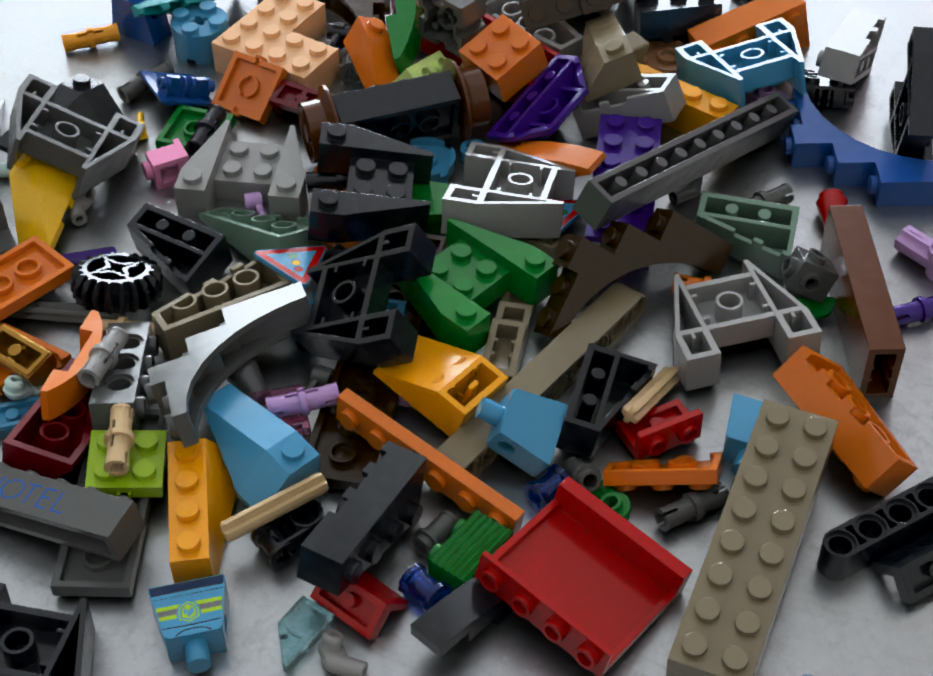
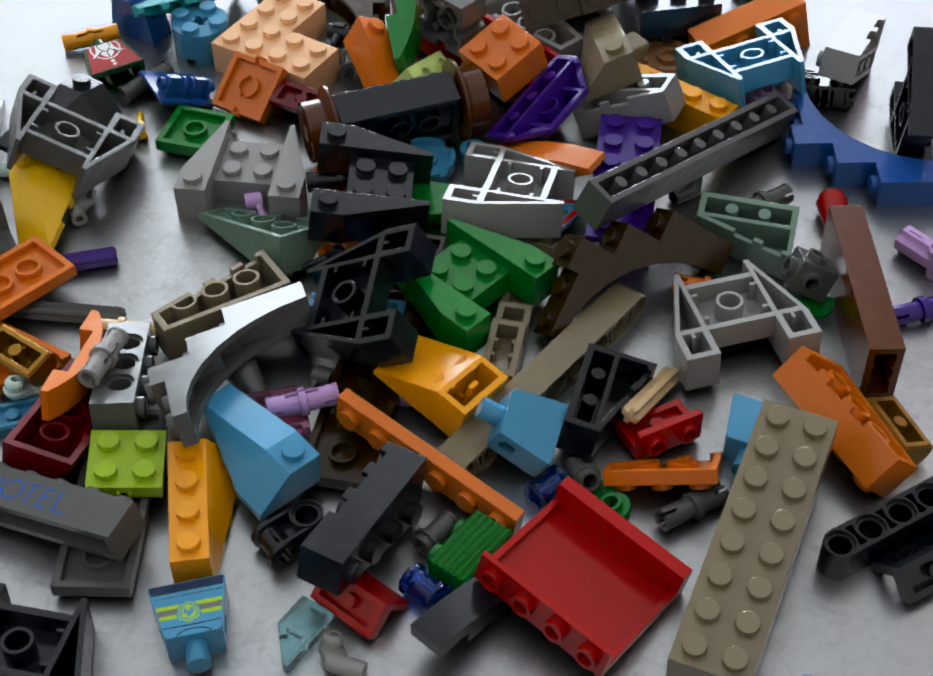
(112, 63): none -> torso
(116, 282): black gear -> none
(119, 439): tan pin -> none
(165, 164): bright pink brick -> none
(182, 248): black wedge -> none
(206, 127): black pin -> none
(274, 507): tan axle -> none
(292, 262): piece -> none
(902, 427): none -> pearl gold brick

